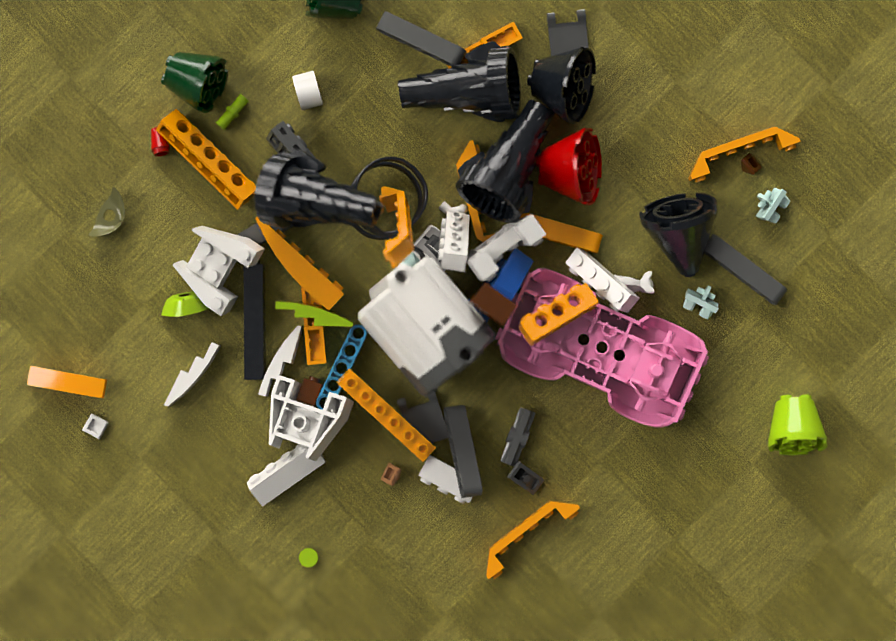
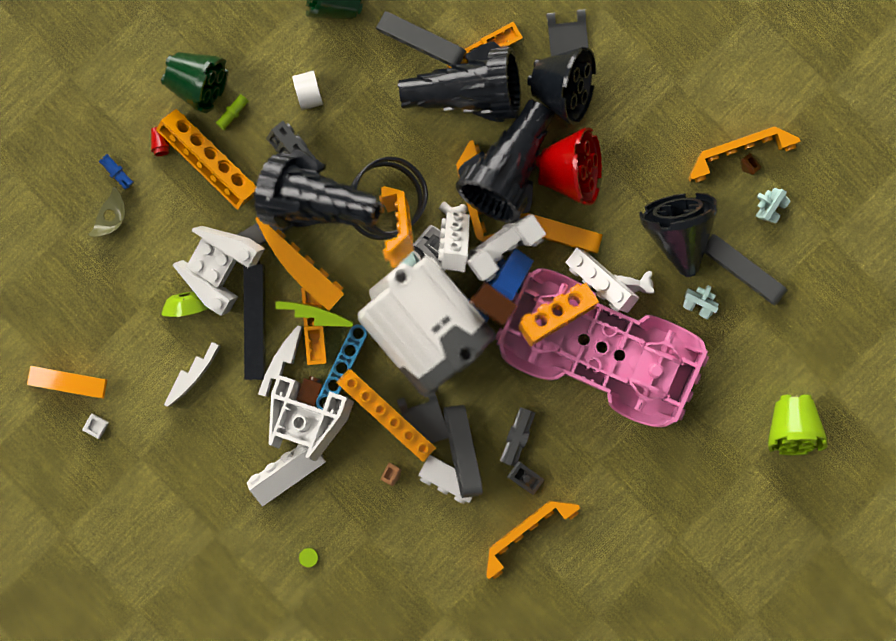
(116, 171): none -> blue pin

